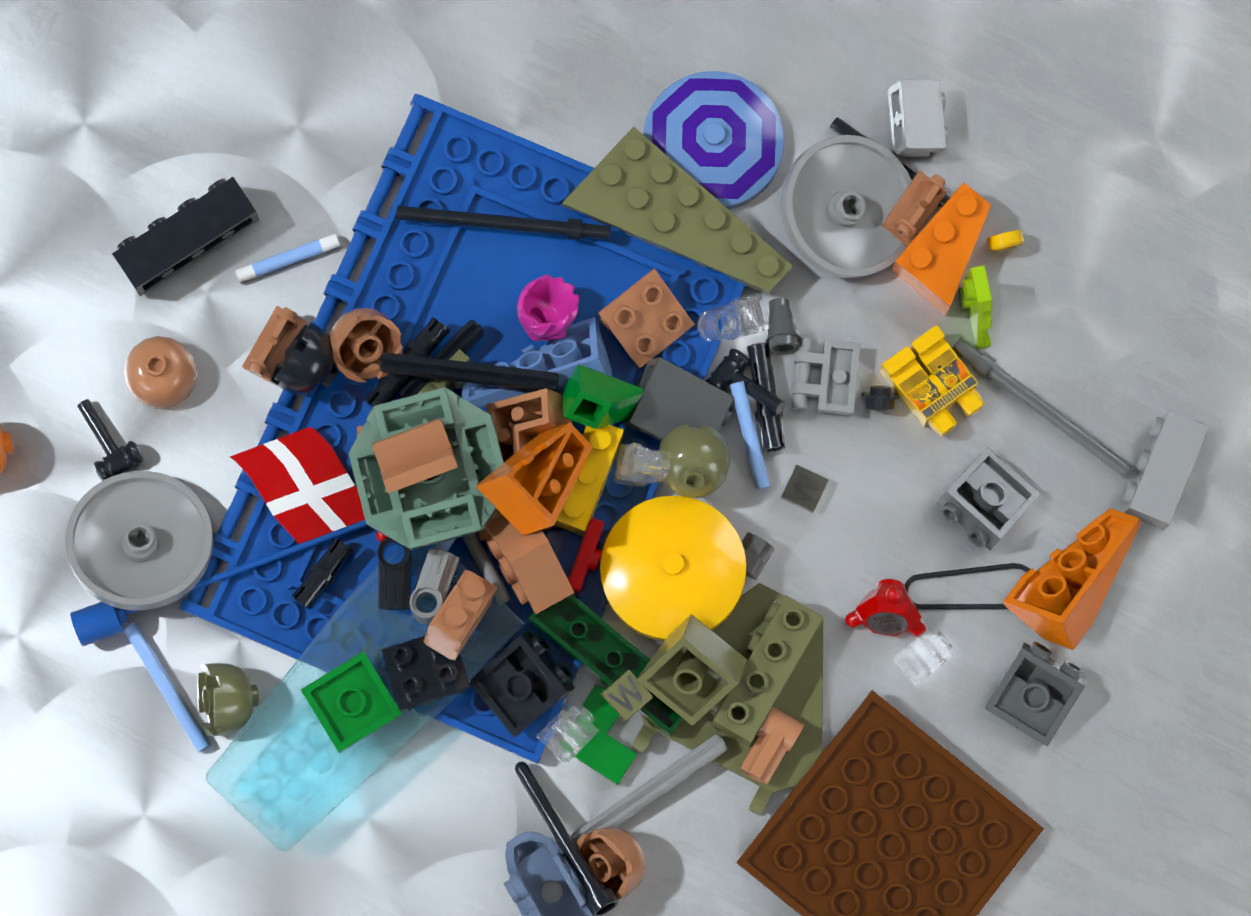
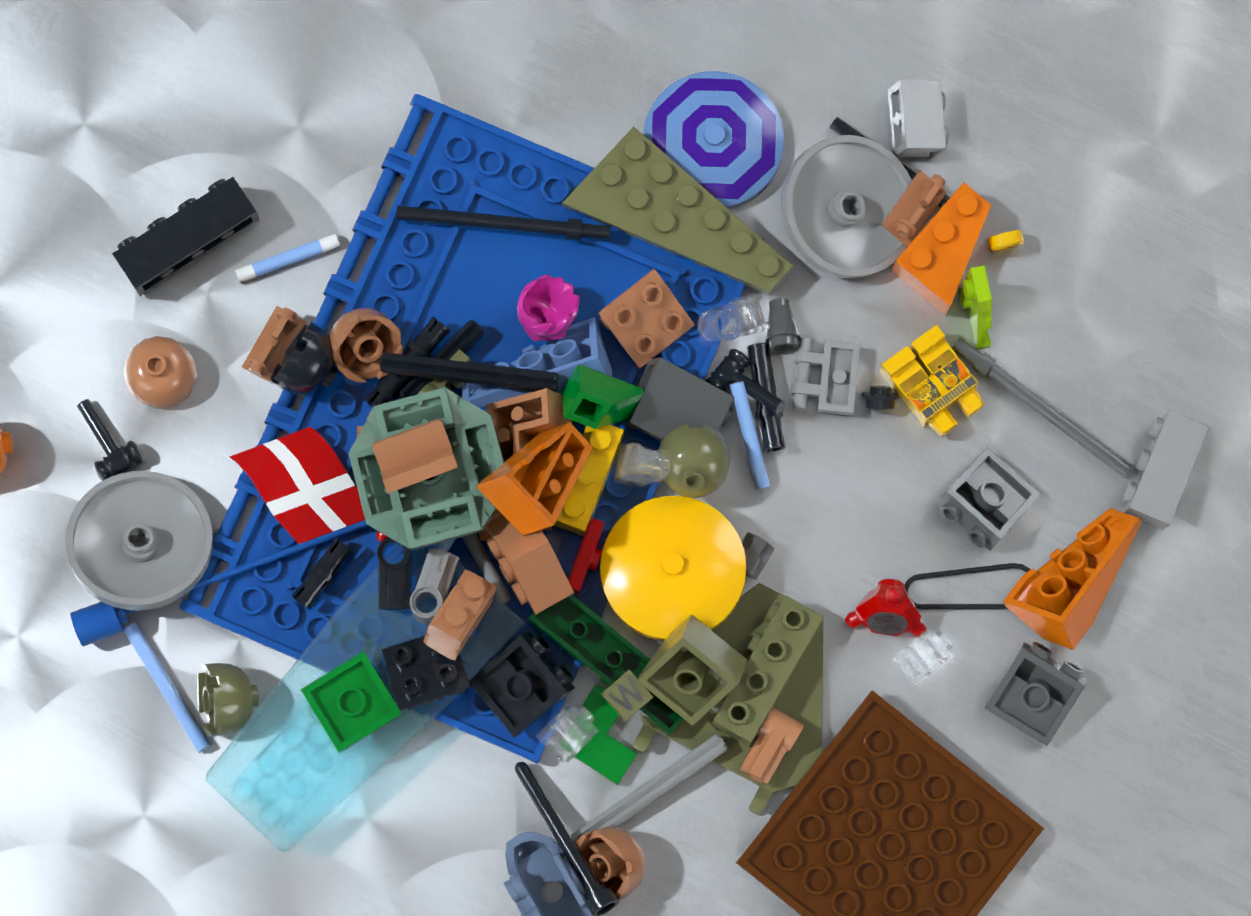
(804, 488): clear smoke tile -> none

